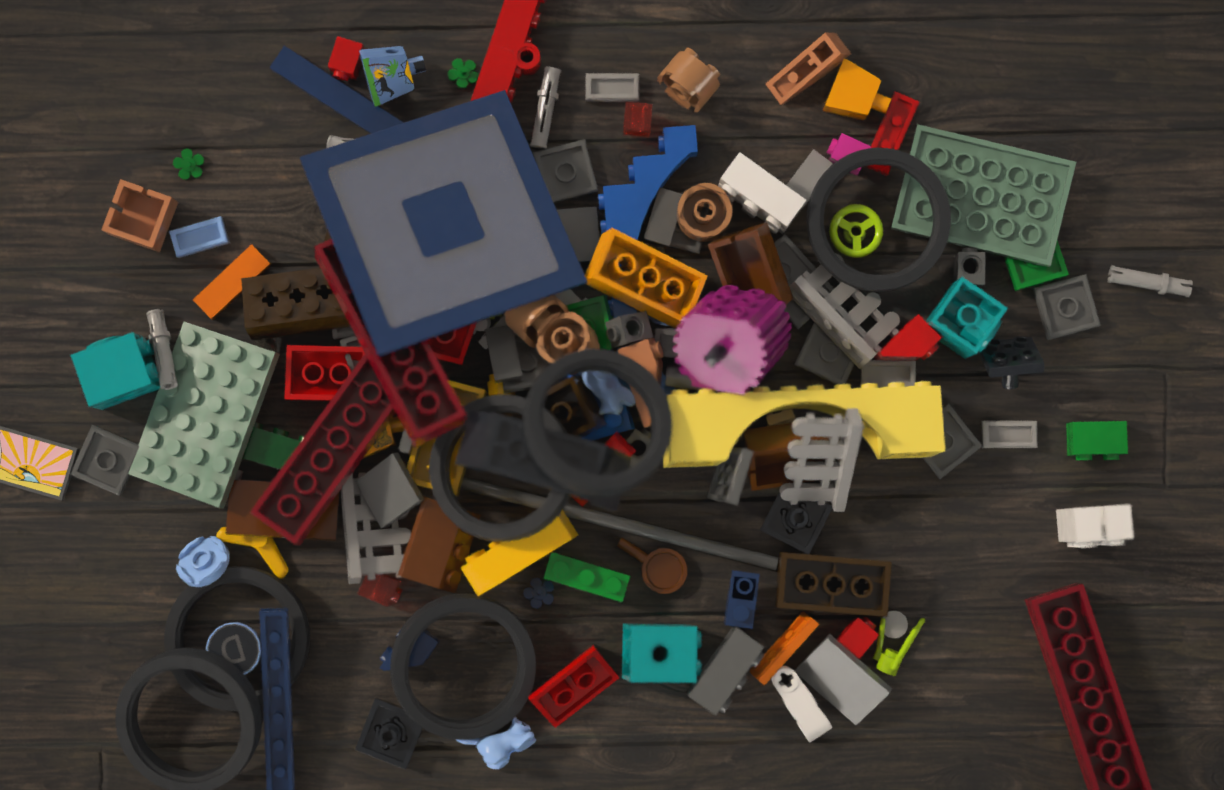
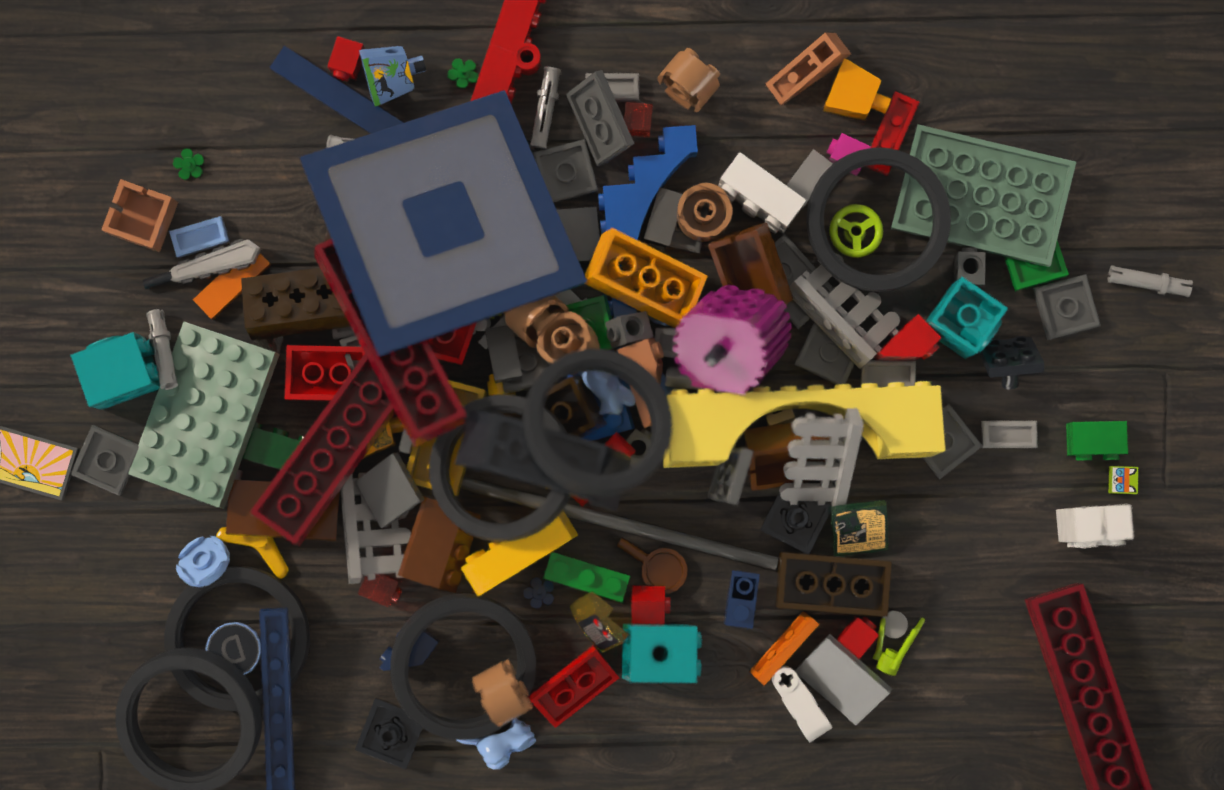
(221, 261): none -> light grey sword
(502, 693): none -> medium nougat brick
(592, 617): none -> clear yellow slope
(600, 118): none -> dark grey tile
(649, 605): none -> red brick
(725, 671): dark grey brick -> none
(859, 528): none -> tile
(1123, 480): none -> tile

